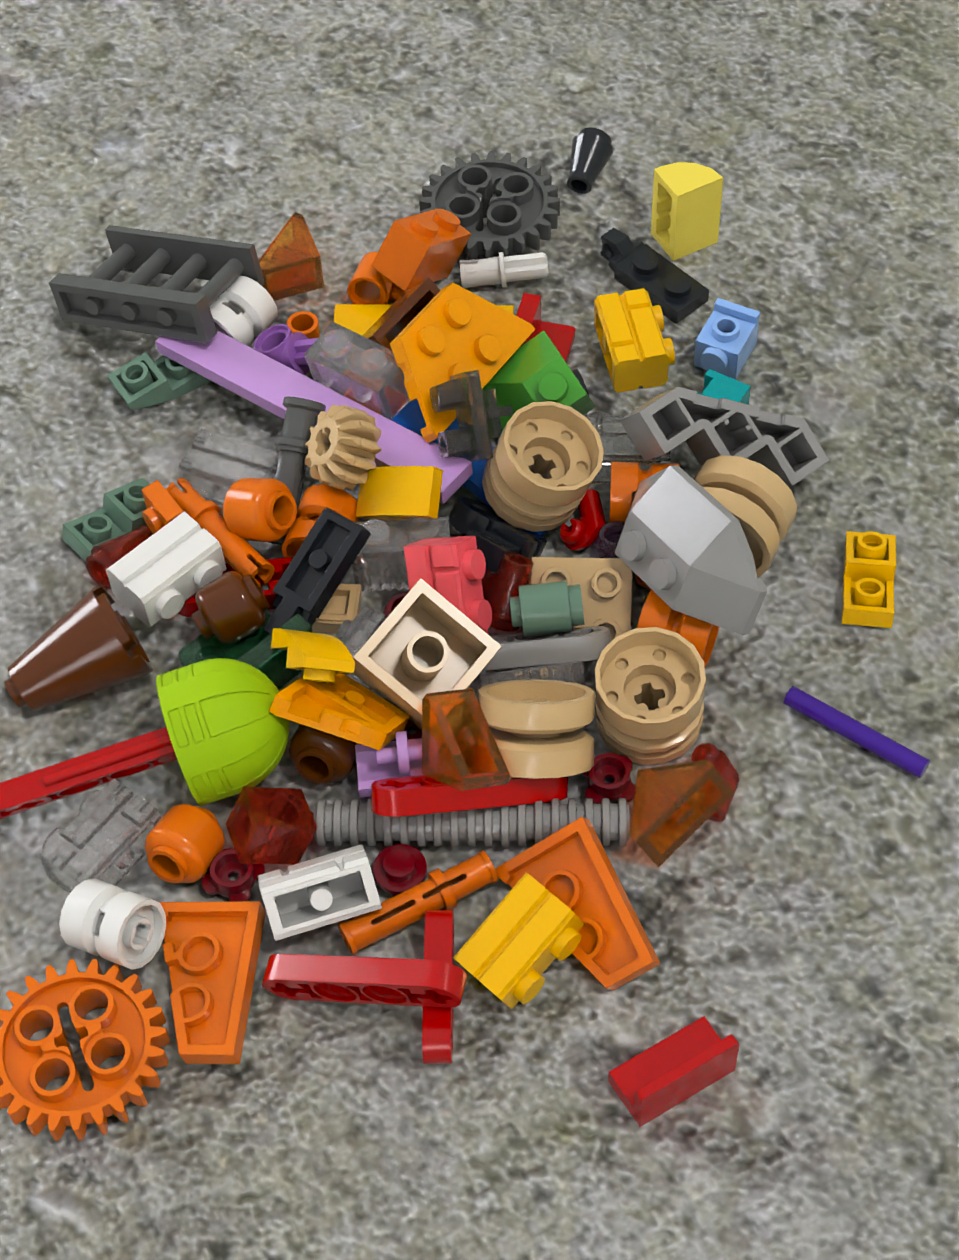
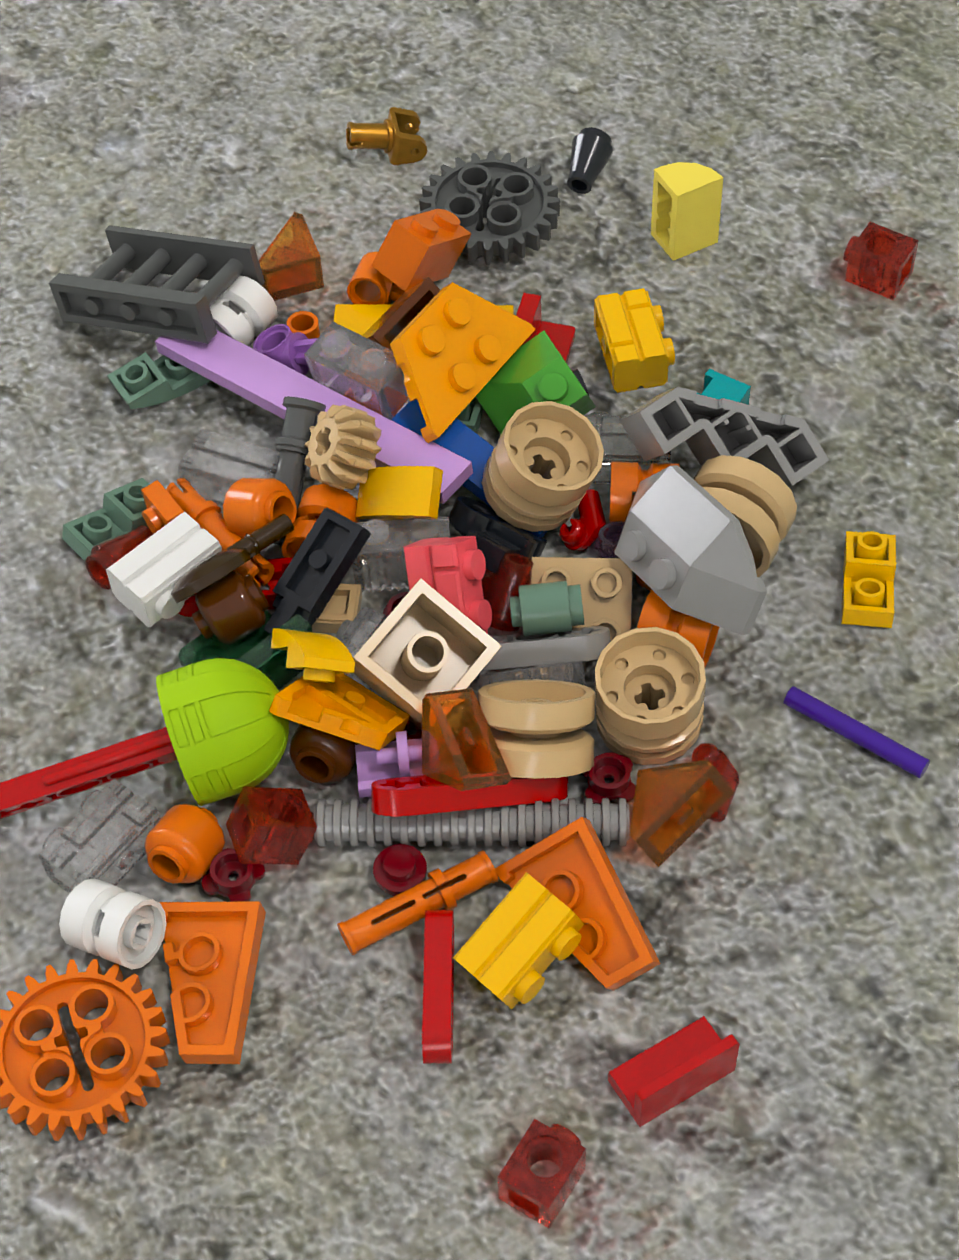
(78, 655): reddish brown cone -> none
(231, 558): none -> dark brown piece
(319, 892): white brick -> none
(365, 980): red beam -> none
(392, 136): none -> pearl gold piece
(476, 416): clear smoke hips -> none
(503, 269): white axle -> none
(536, 1195): none -> clear red brick
(642, 267): black hinge -> none
(727, 338): light blue brick -> none
(880, 260): none -> clear red brick

